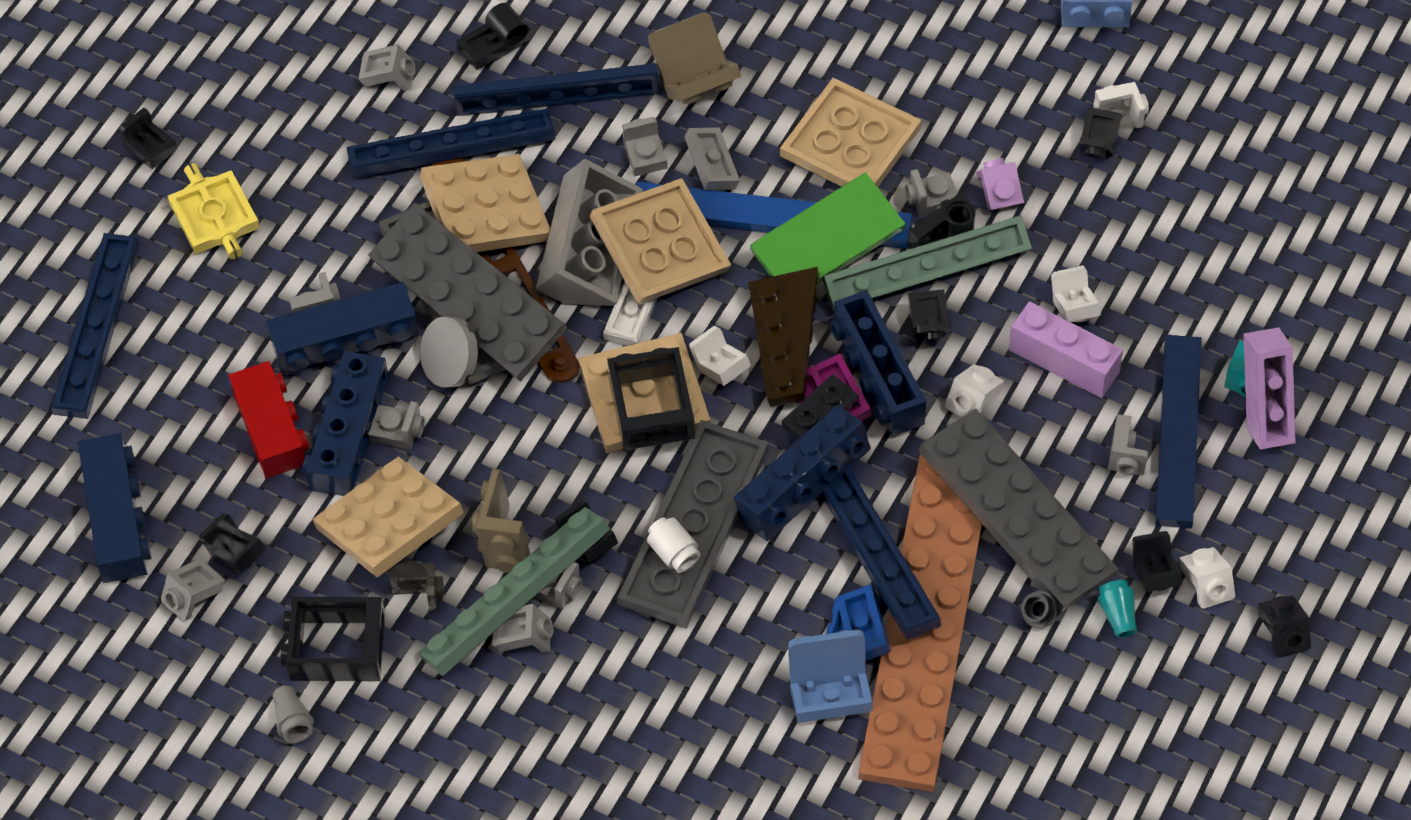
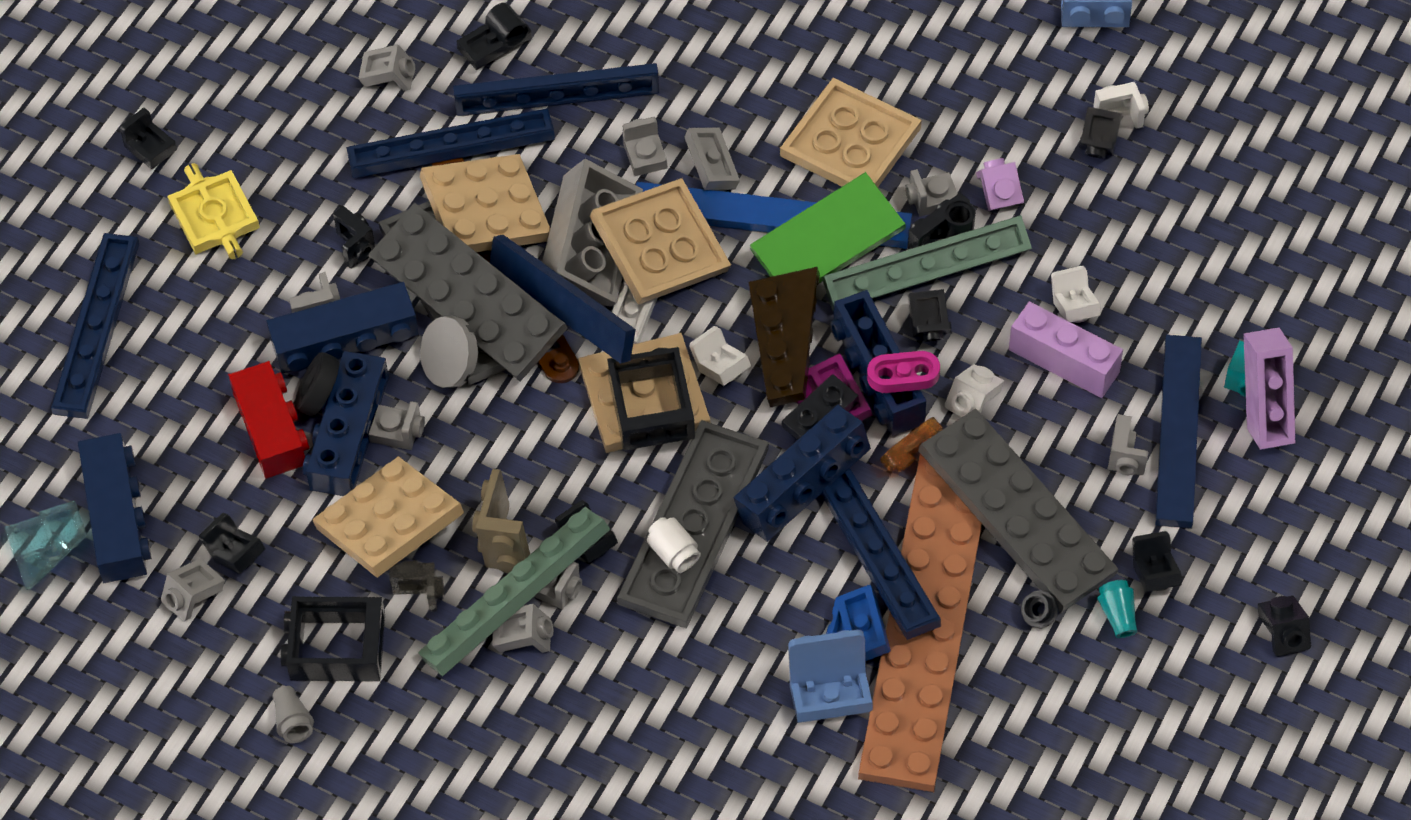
(45, 540): none -> clear light blue slope
(316, 384): none -> black tyre
(356, 233): none -> black bracket
(564, 299): none -> dark blue tile
(691, 59): dark tan bracket -> none
(901, 454): none -> clear orange plate
(902, 371): none -> dark pink plate
(1209, 575): white bracket -> none

